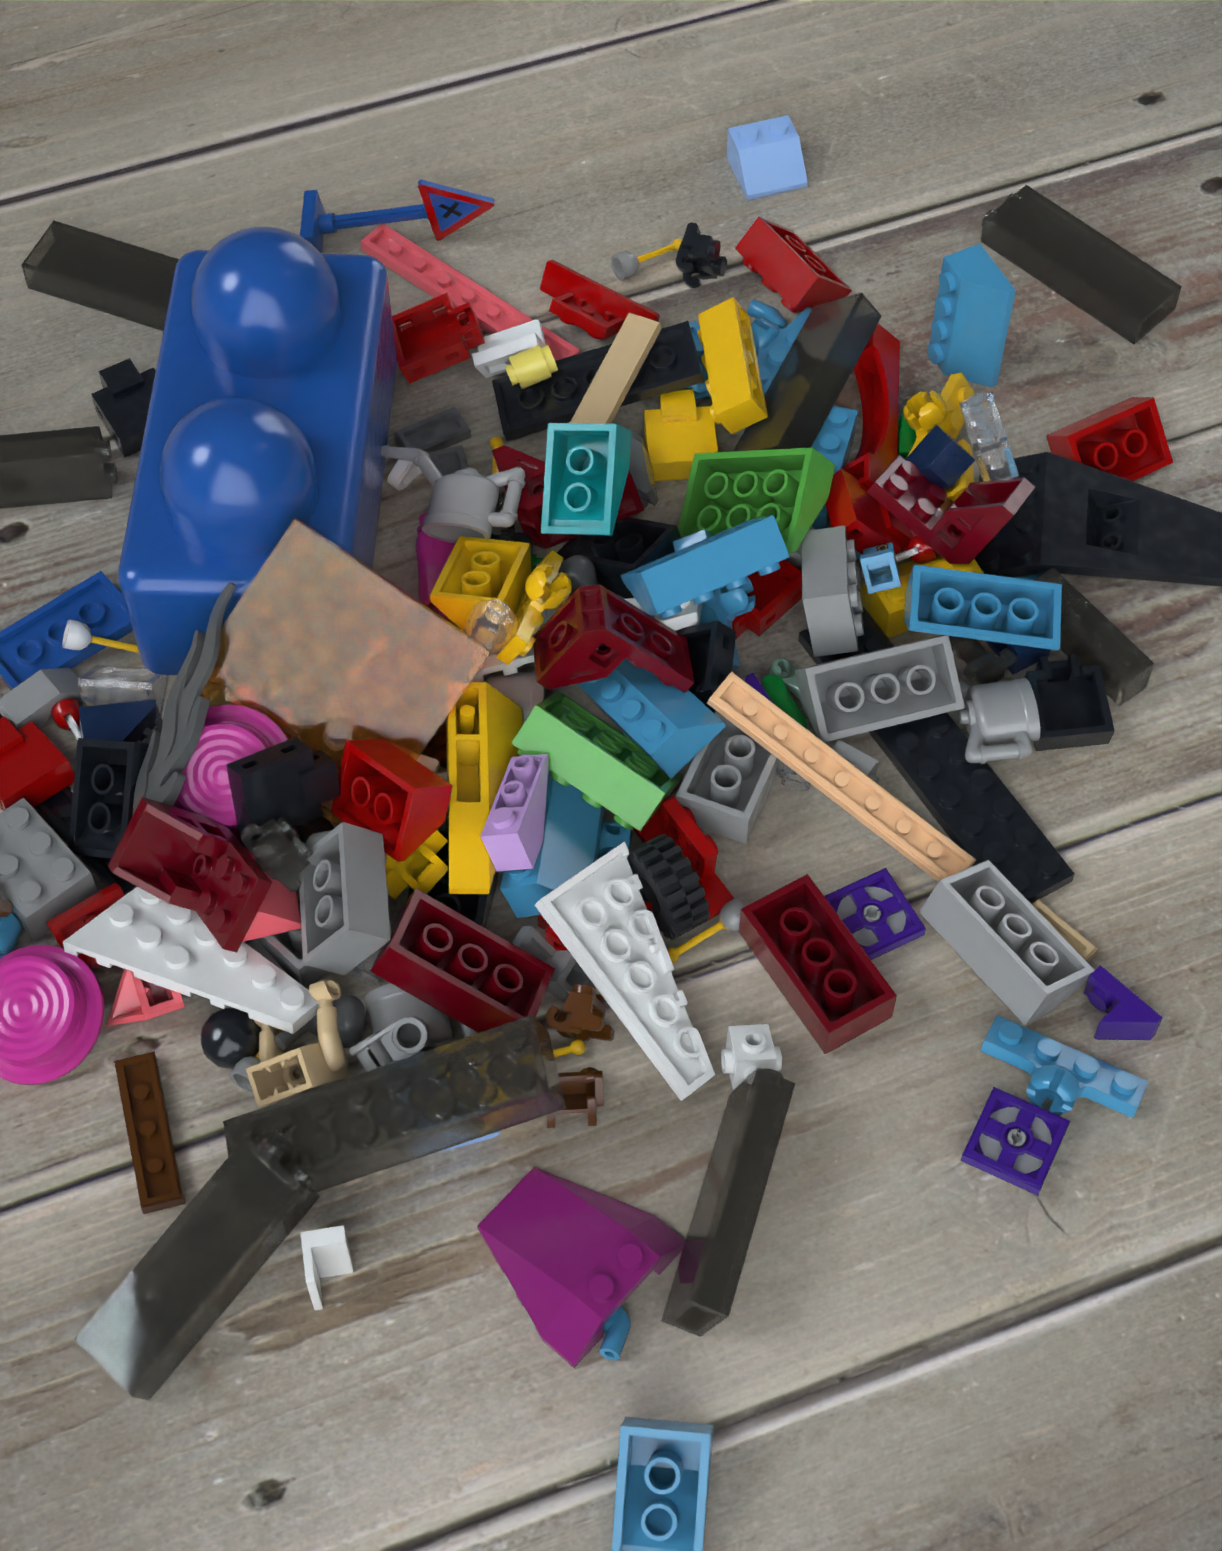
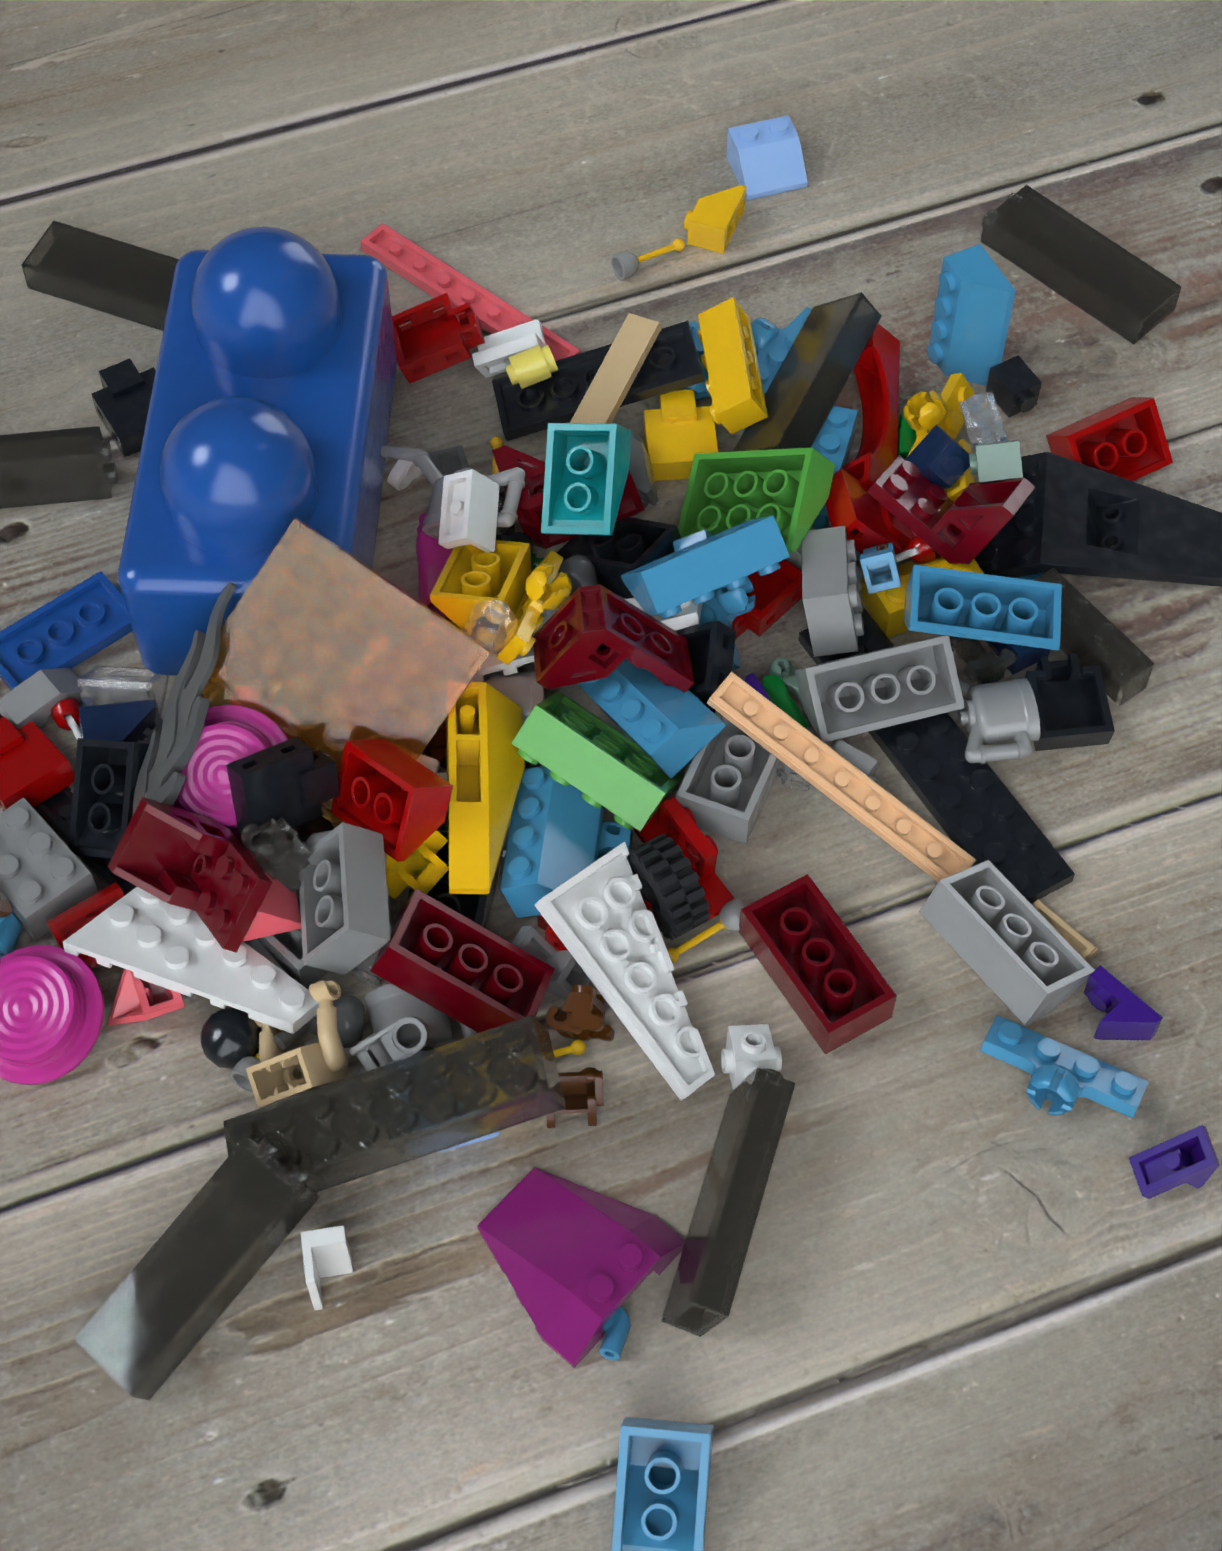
(78, 636): white hinge -> none
(149, 1133): reddish brown tile -> none
(434, 432): flat silver tile -> none
(442, 205): blue piece -> none
(469, 511): none -> white panel
(518, 814): lavender slope -> none
(587, 302): red bracket -> none
(699, 255): black piece -> none
(715, 219): none -> yellow slope
(761, 310): dark azure arm -> none
(789, 266): red slope -> none
(877, 913): dark purple piece -> none
(997, 461): none -> sand green brick
(1014, 386): none -> black brick
(1015, 1141): dark purple piece -> none
(1177, 1161): none -> dark purple slope

